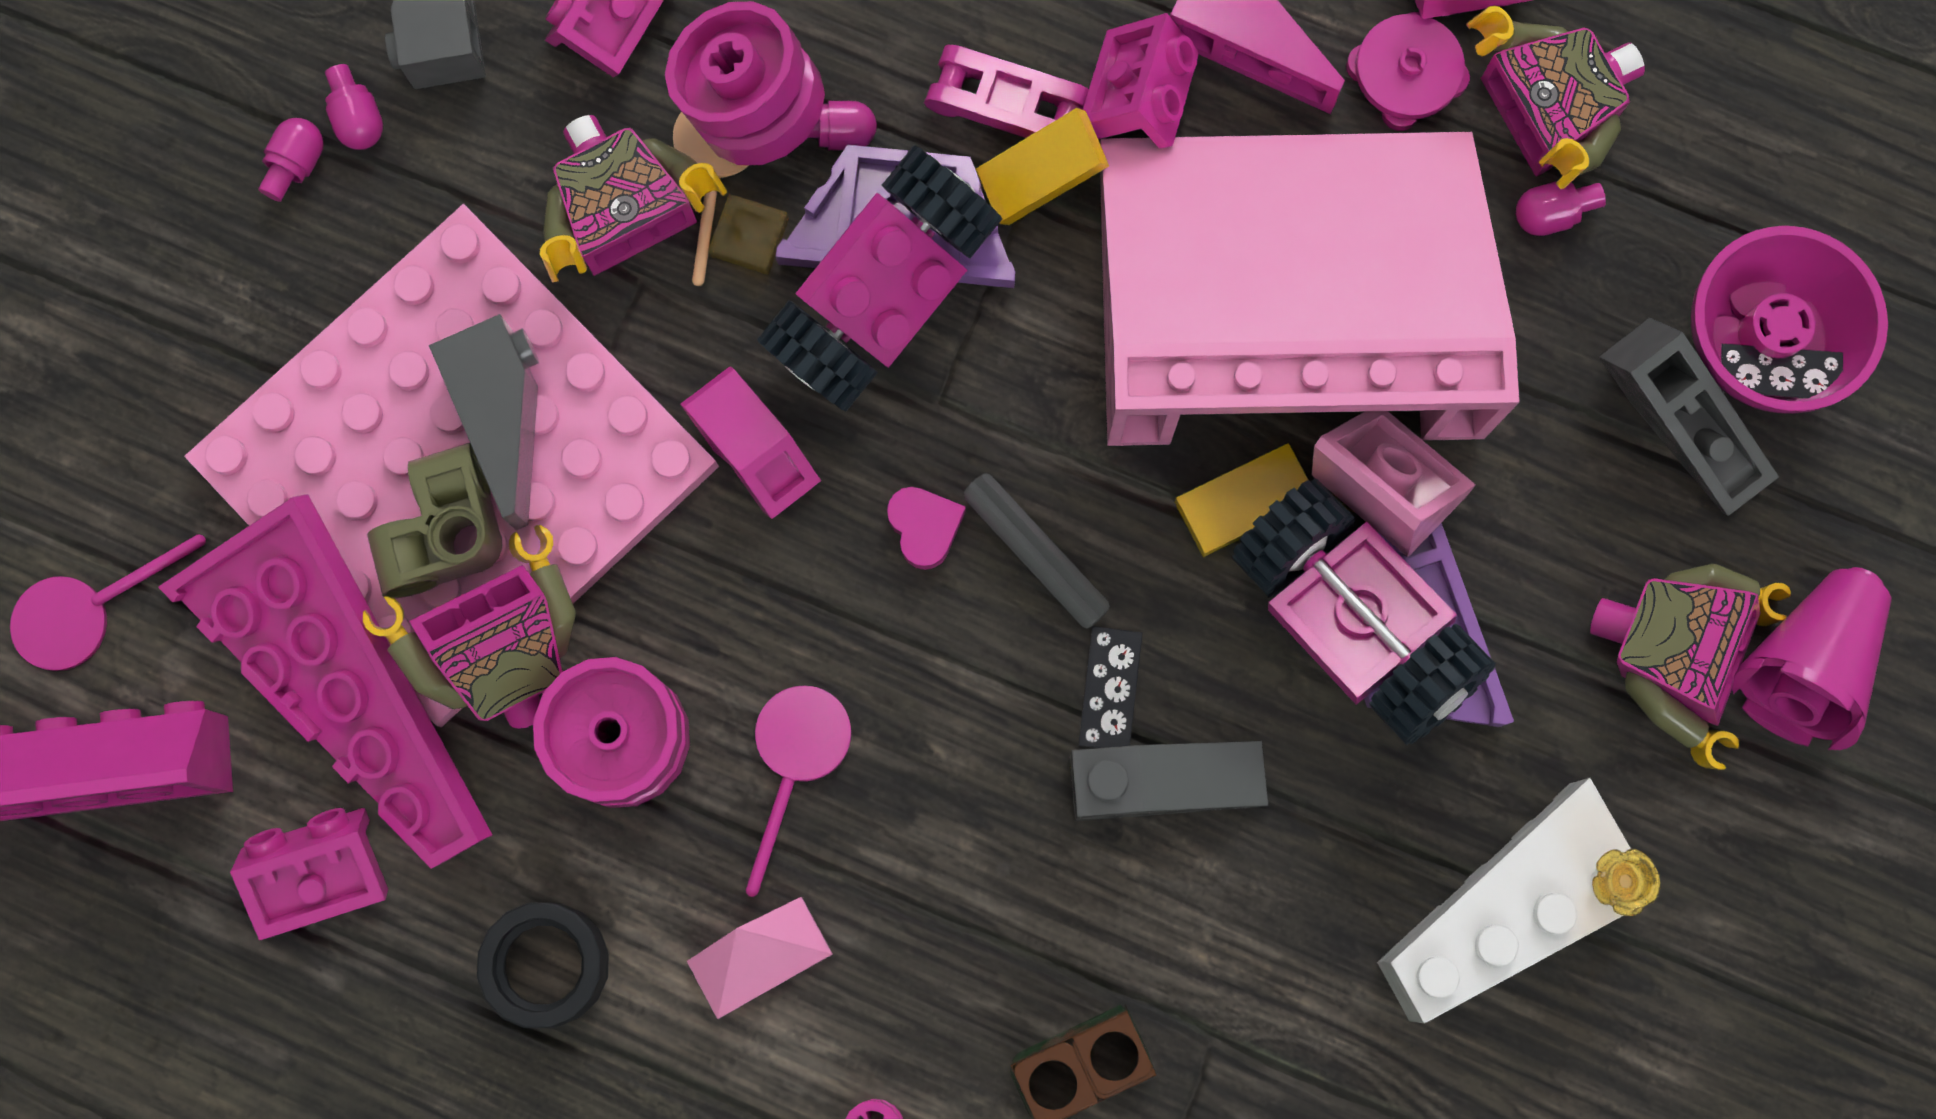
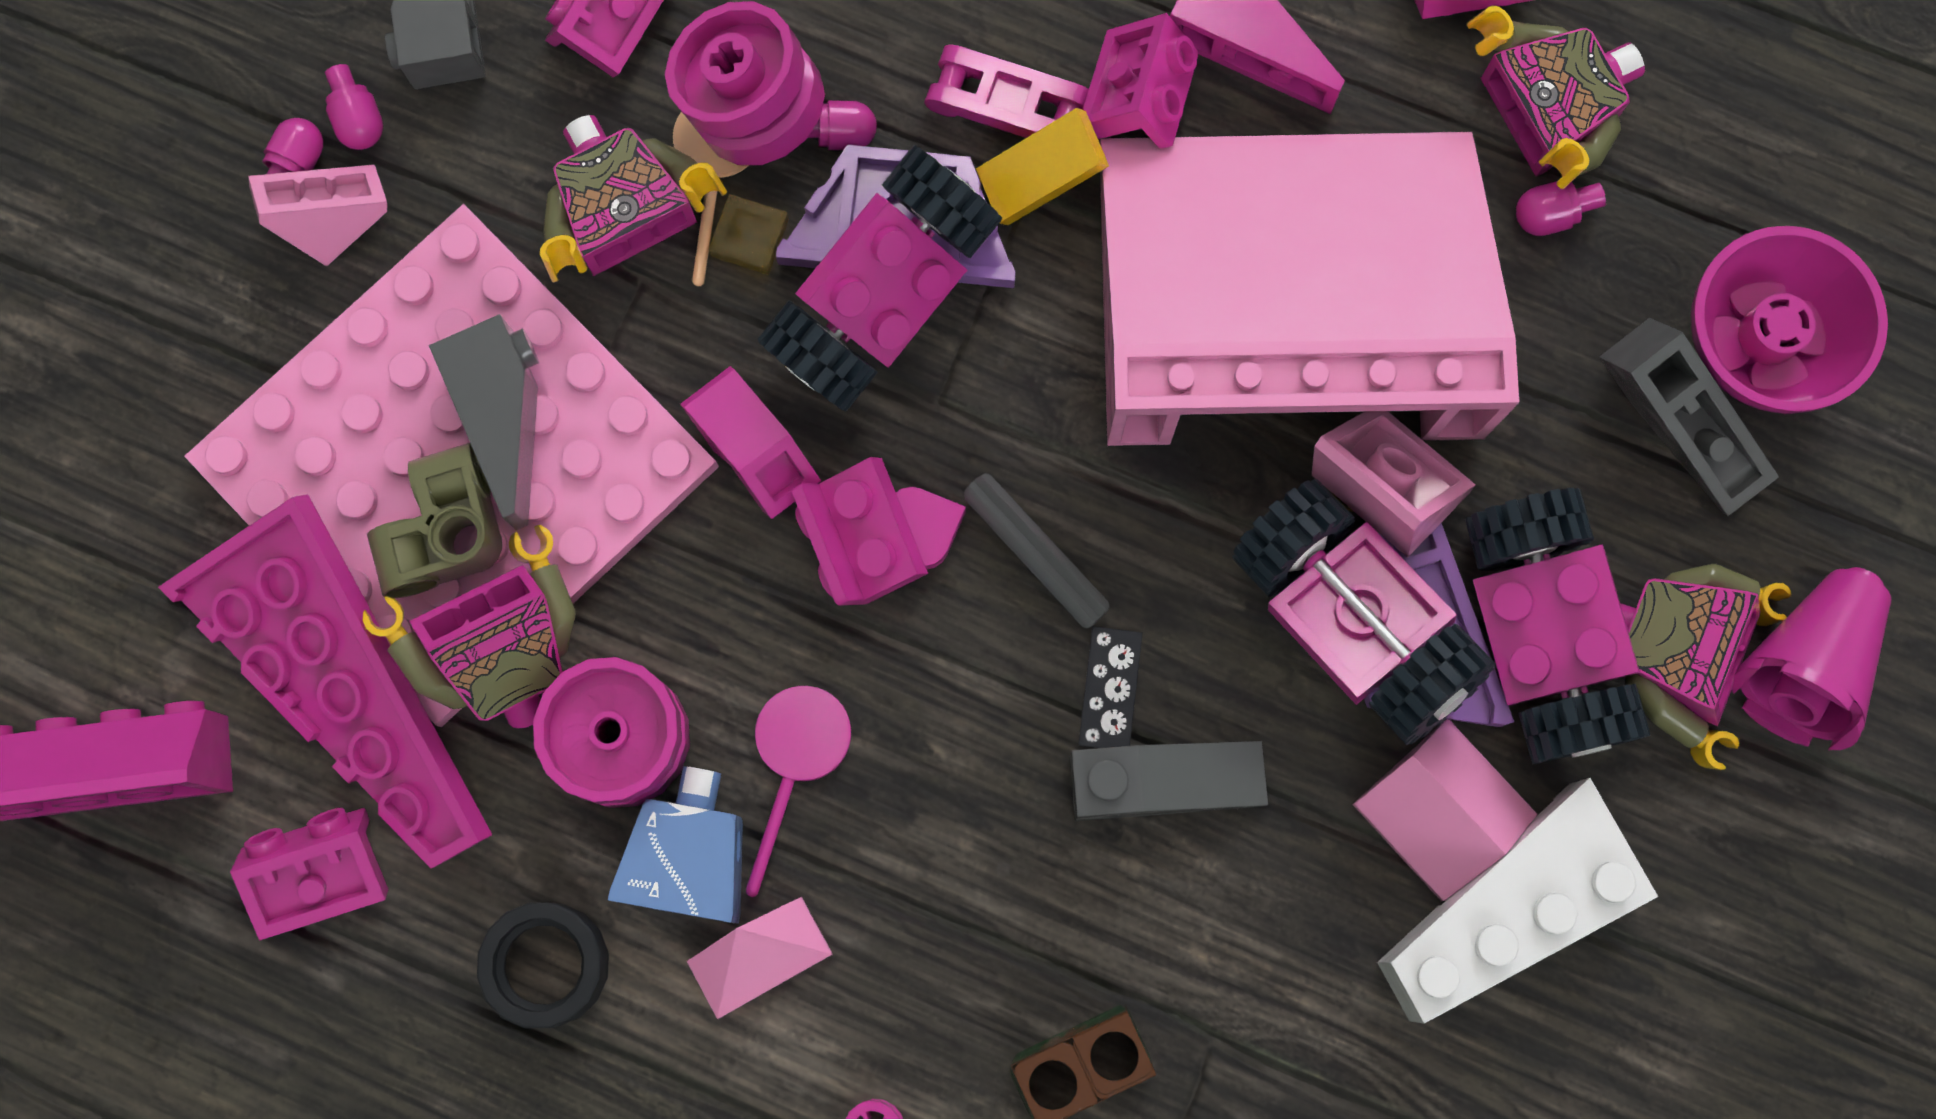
(65, 620): dark pink piece -> none
(319, 208): none -> bright pink slope
(684, 854): none -> medium blue torso
(858, 534): none -> dark pink bracket
(1229, 504): yellow tile -> none
(1409, 68): dark pink piece -> none
(1446, 811): none -> bright pink slope
(1556, 625): none -> plate
(1643, 876): clear yellow plate -> none
(1795, 376): black sticker -> none

